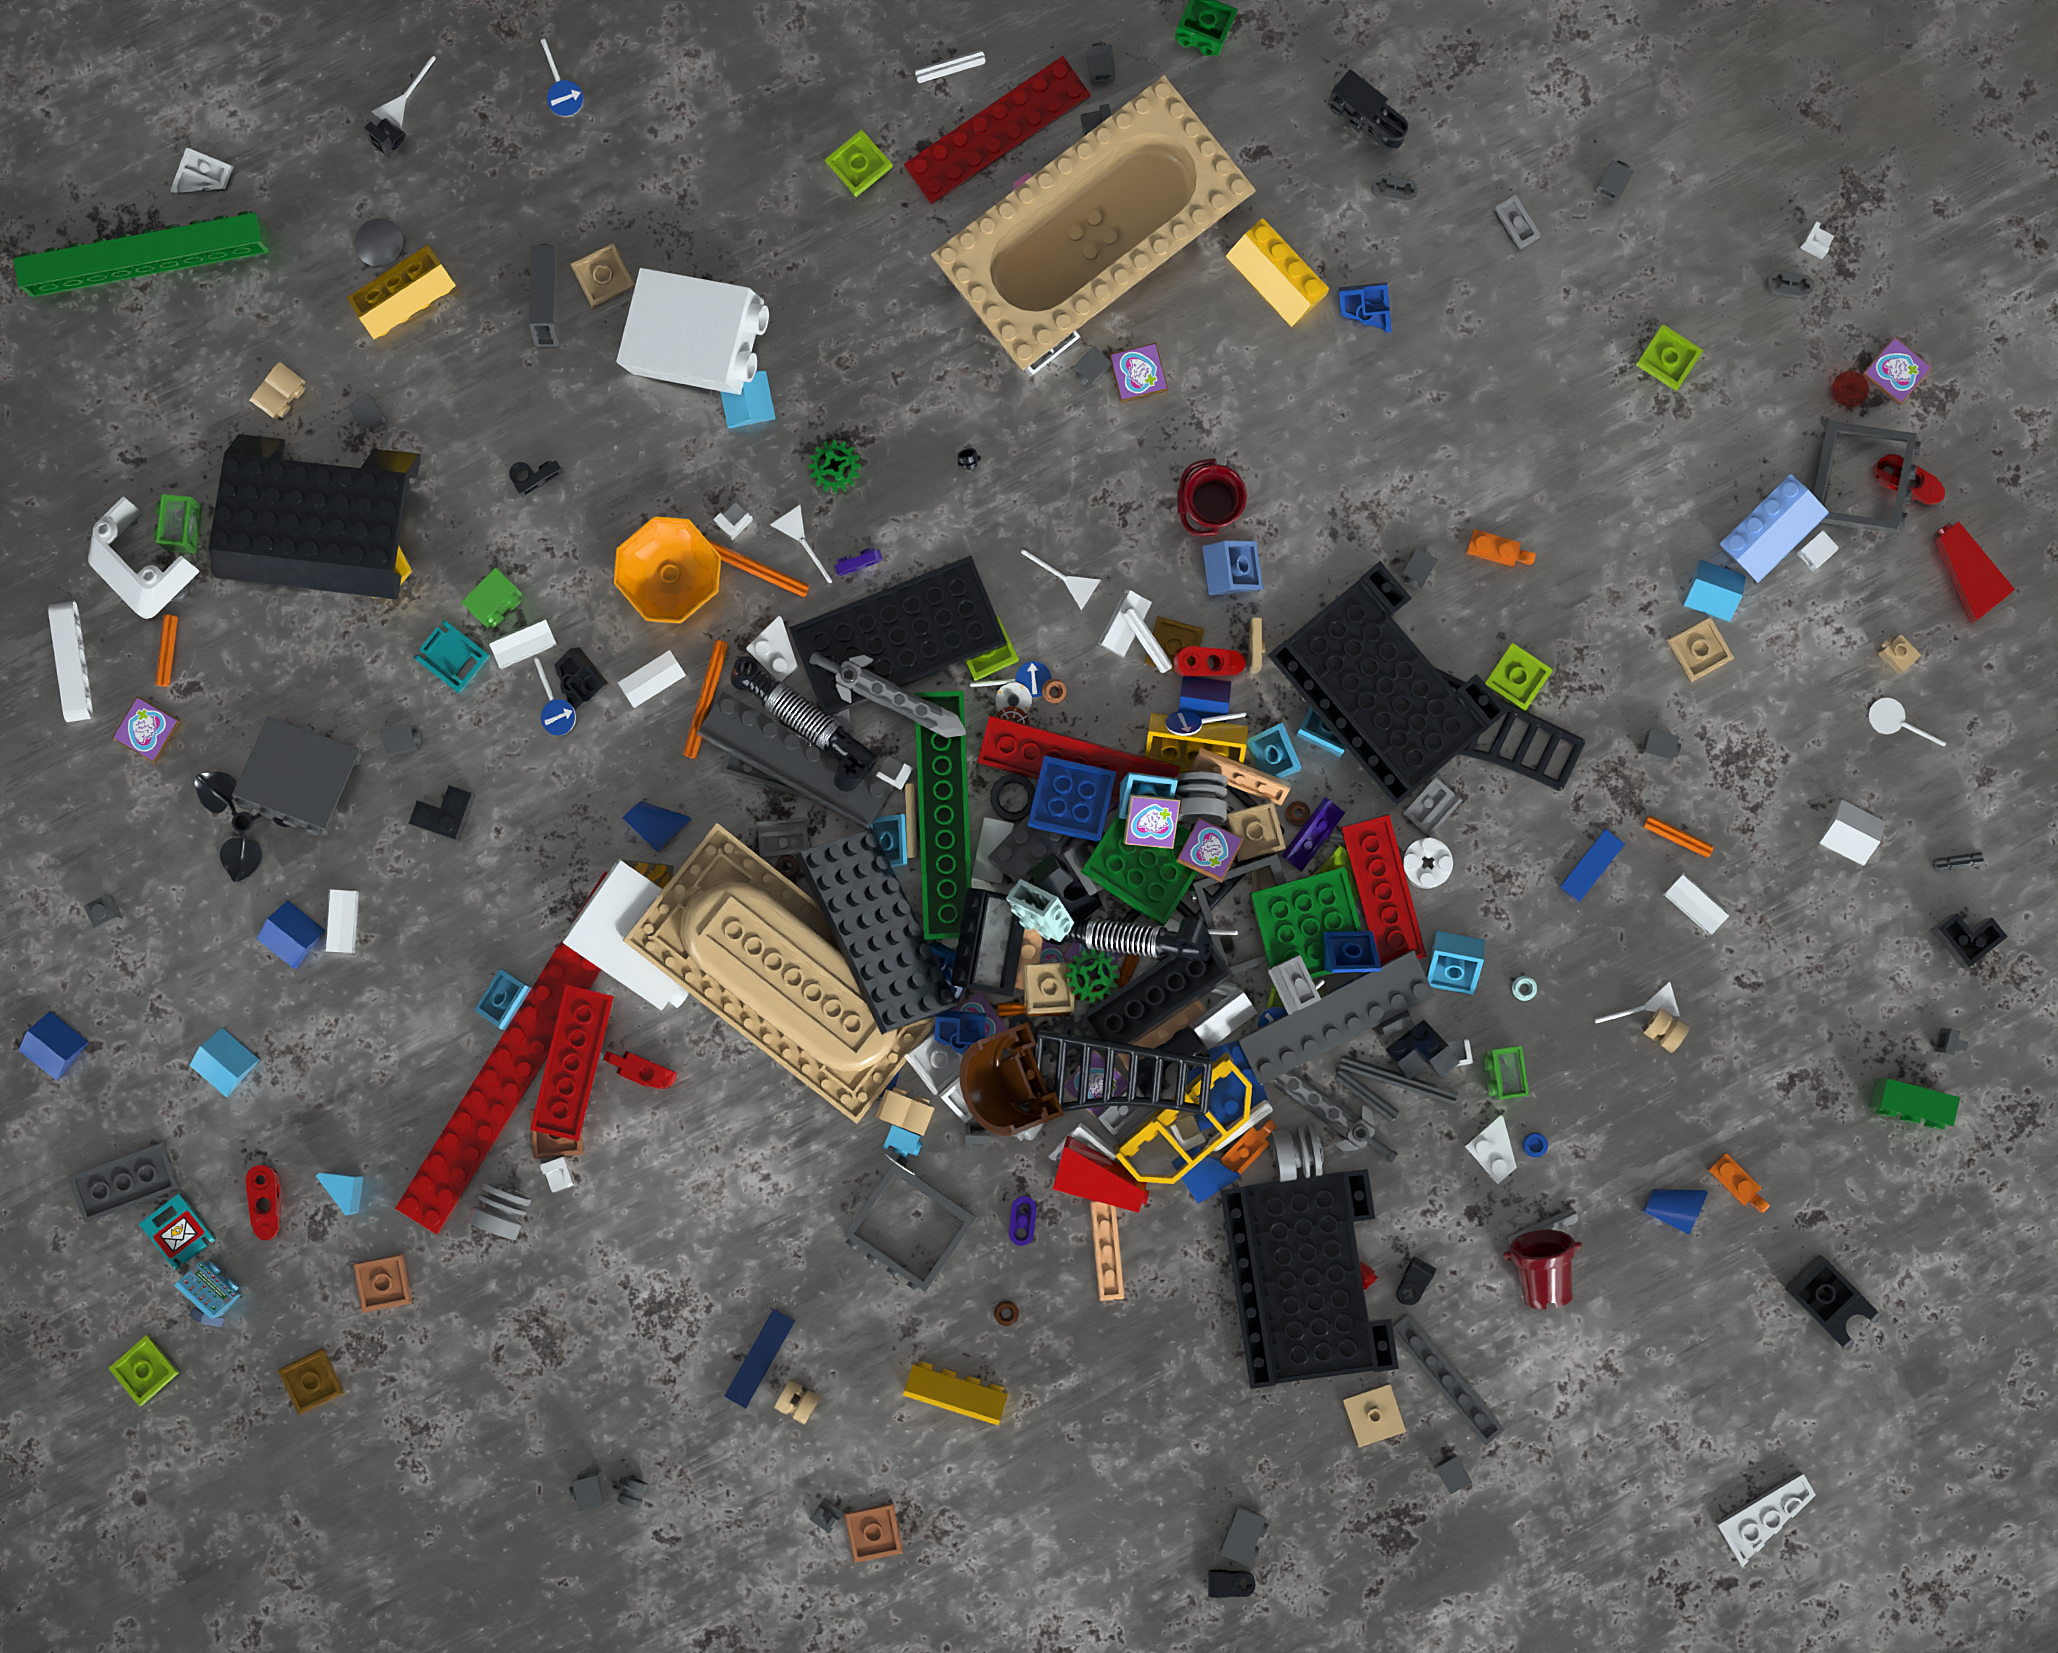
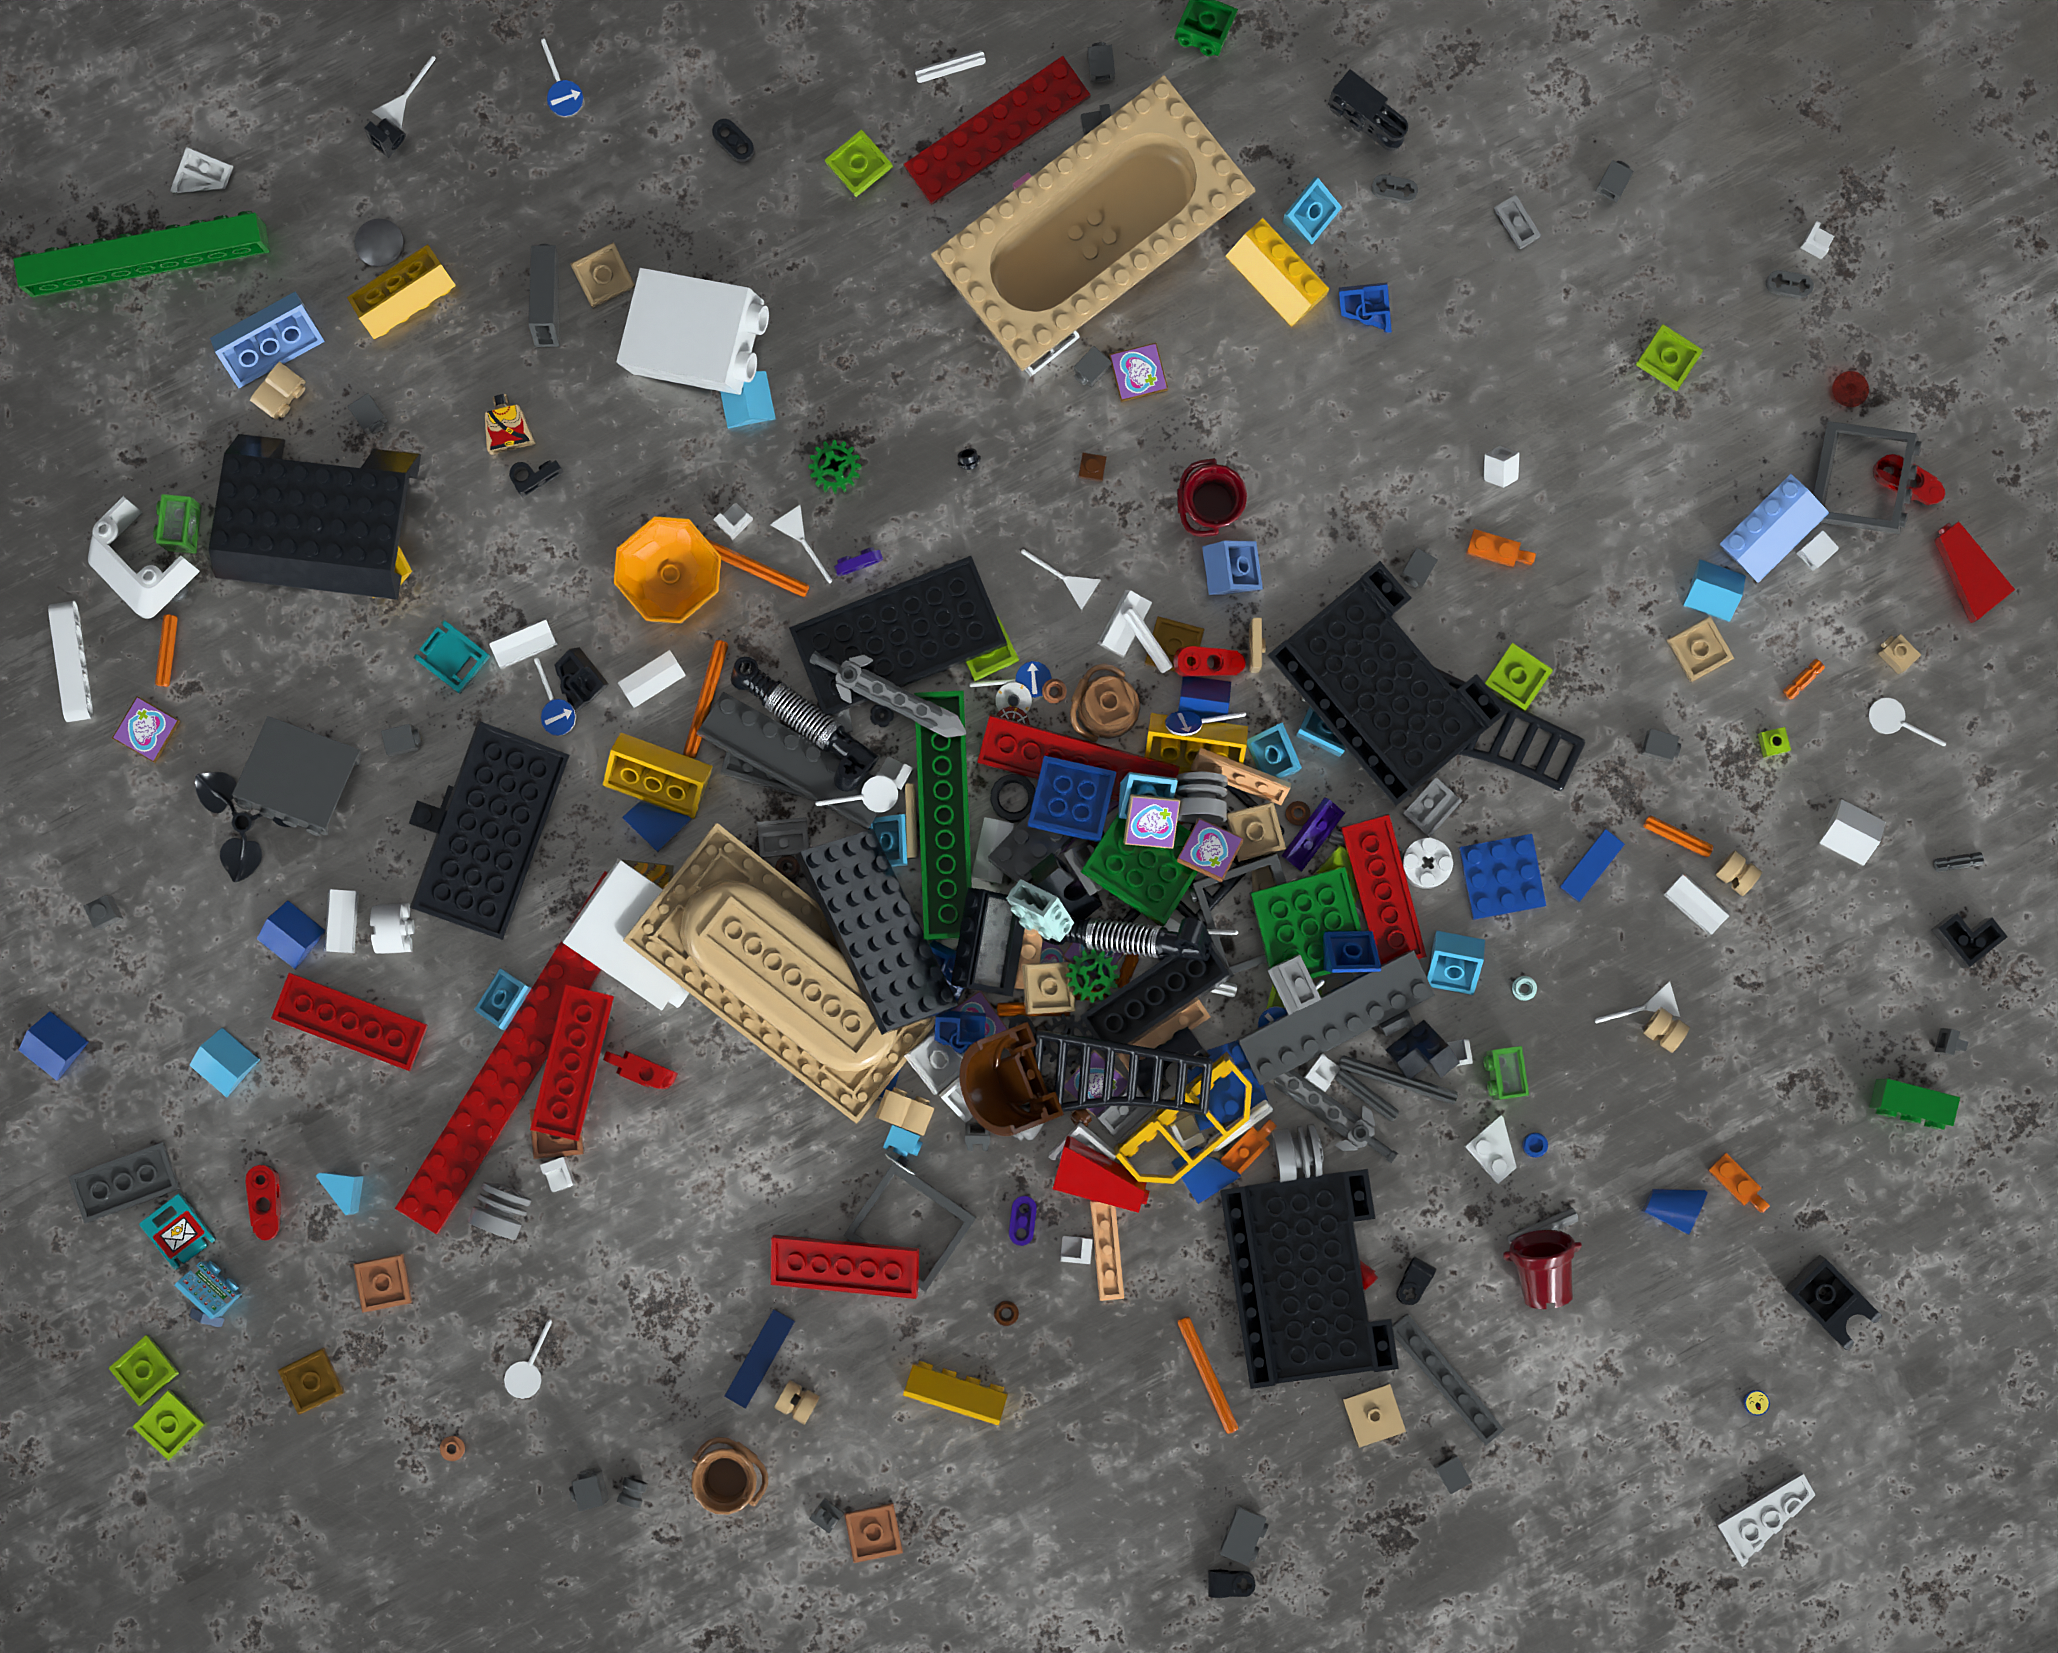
(168, 1424): none -> lime plate
(265, 339): none -> light blue slope
(349, 1021): none -> red plate
(391, 928): none -> white brick
(460, 1448): none -> nougat plate
(489, 830): none -> black plate
(492, 599): bright green piece -> none
(506, 427): none -> torso
(523, 1377): none -> white piece
(657, 775): none -> yellow slope
(726, 1477): none -> medium nougat piece
(733, 141): none -> black plate
(774, 650): white wing -> none
(844, 1266): none -> red plate
(877, 720): none -> black plate
(877, 794): none -> white piece
(1076, 1249): none -> white panel
(1080, 1115): none -> reddish brown plate
(1092, 467): none -> reddish brown plate
(1104, 705): none -> medium nougat piece
(1208, 1375): none -> orange axle
(1223, 1018): white piece -> none
(1312, 211): none -> medium azure slope
(1322, 1072): none -> white panel
(1501, 466): none -> white panel
(1502, 876): none -> blue plate
(1738, 873): none -> tan wheel
(1756, 1402): none -> light yellow tile
(1767, 746): none -> lime plate
(1803, 679): none -> orange axle
(1897, 370): tile -> none

